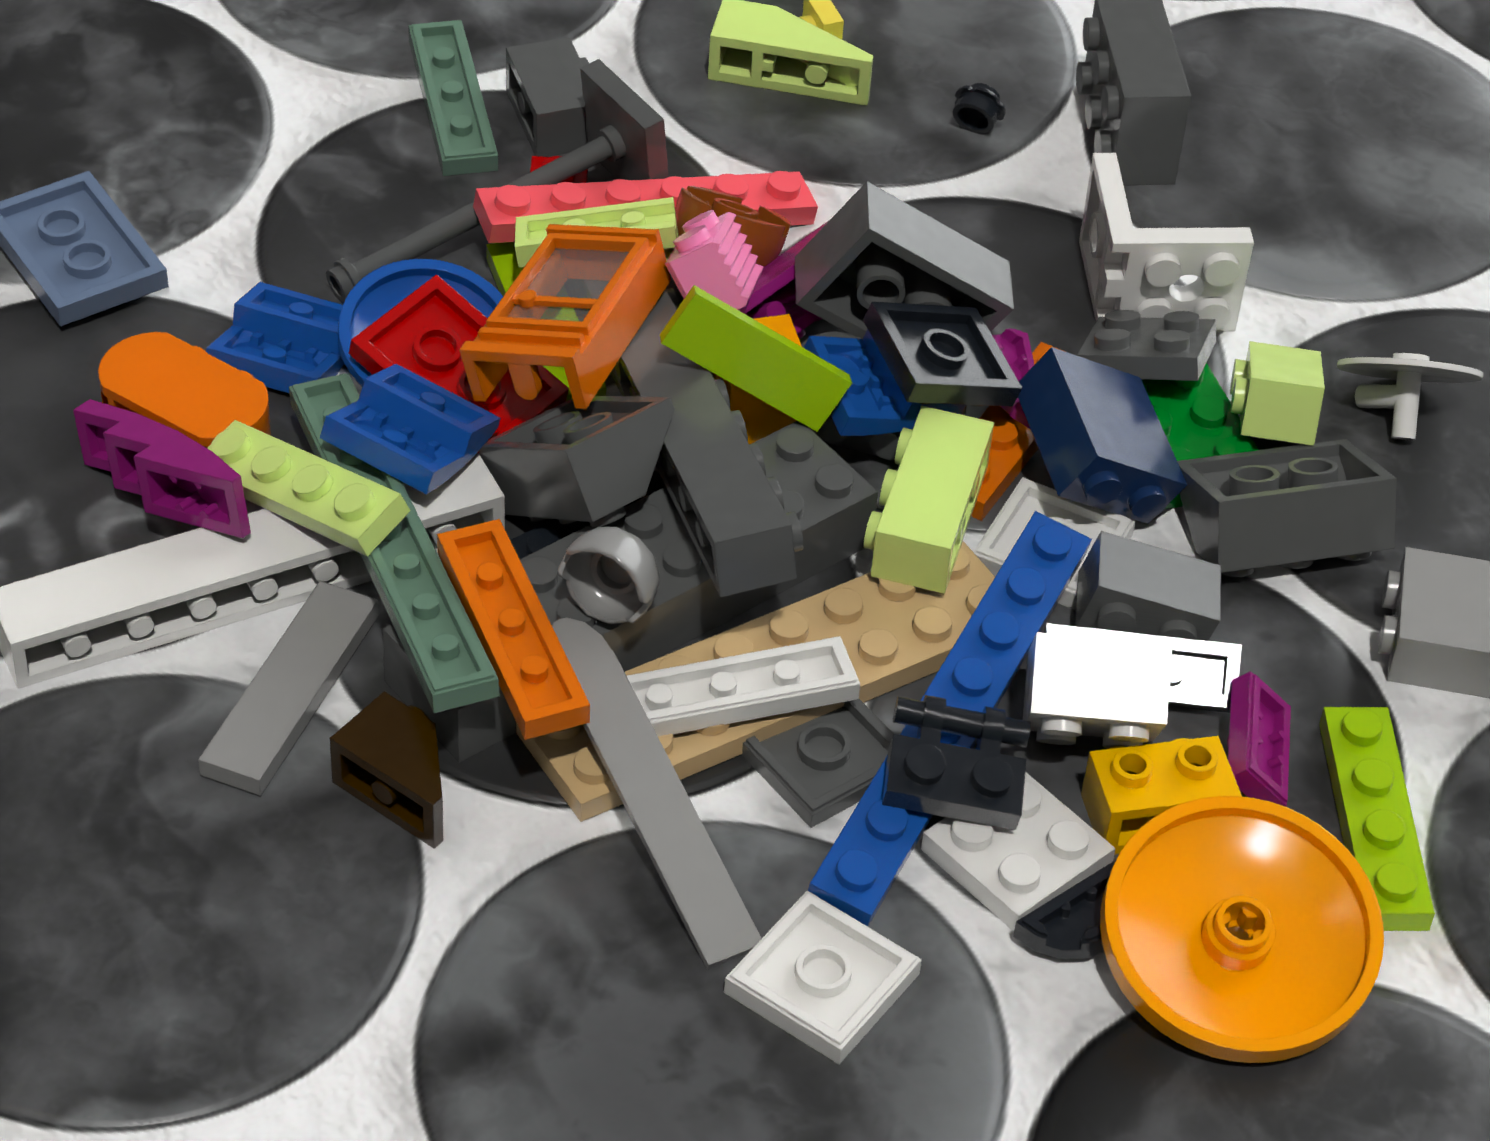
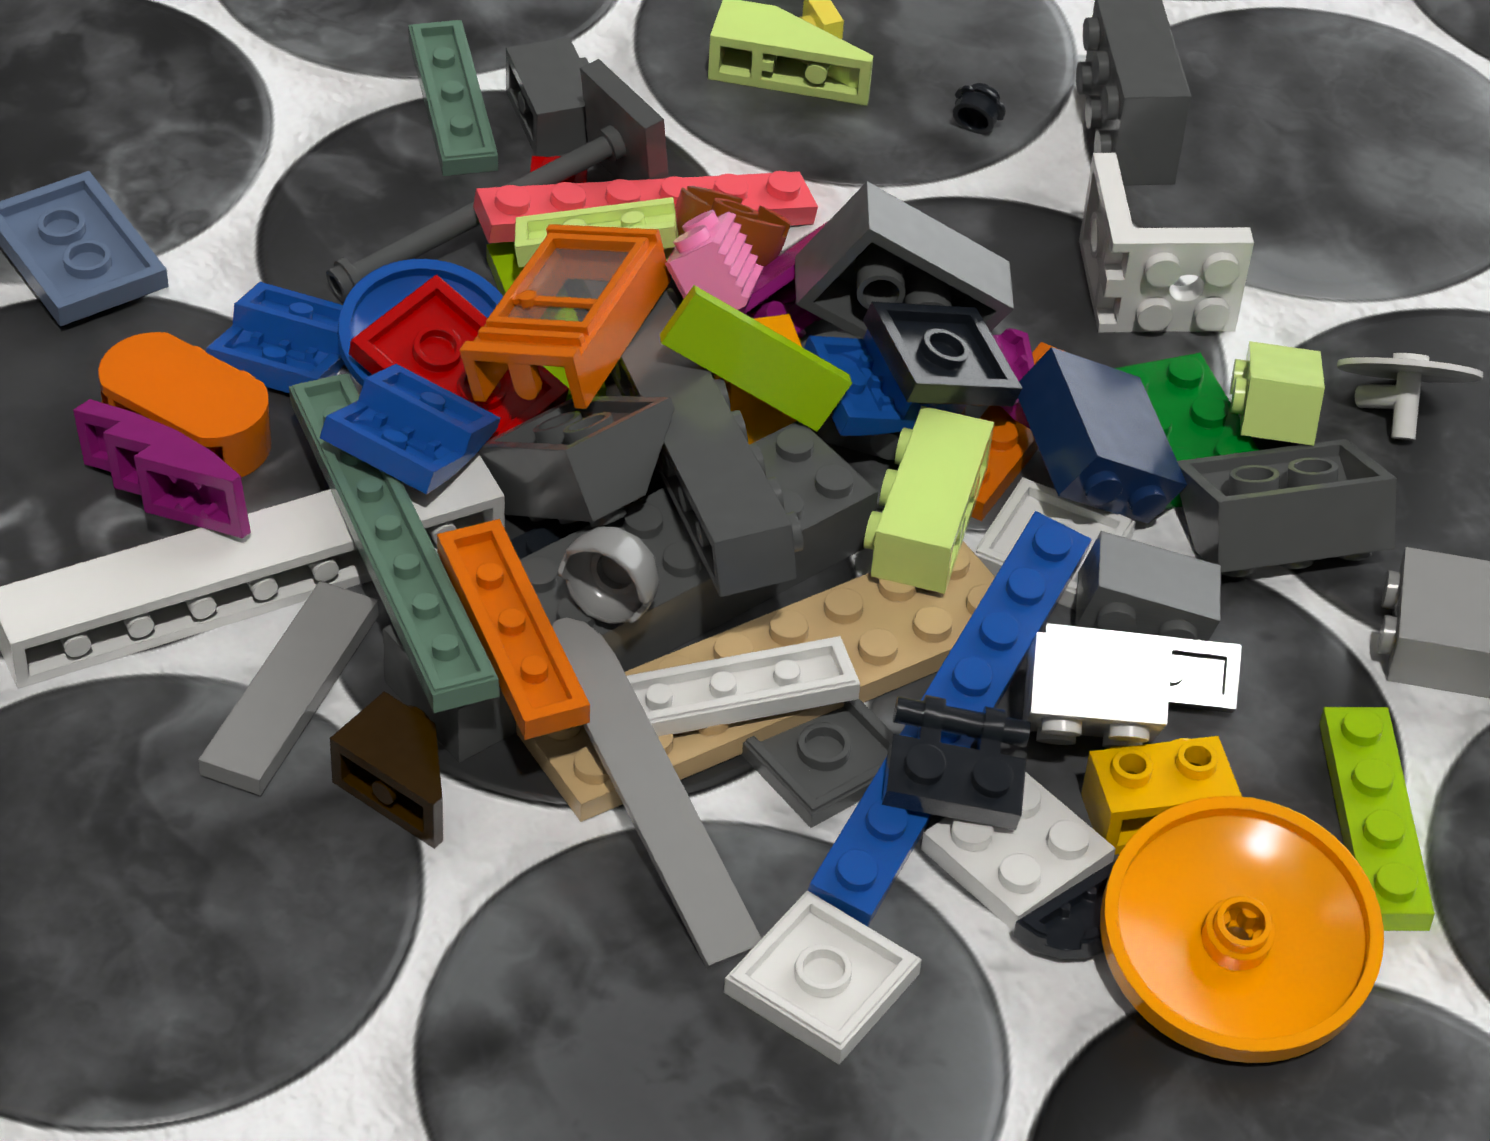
(310, 488): yellowish green plate -> none
(1152, 347): dark grey plate -> none
(1259, 739): magenta plate -> none

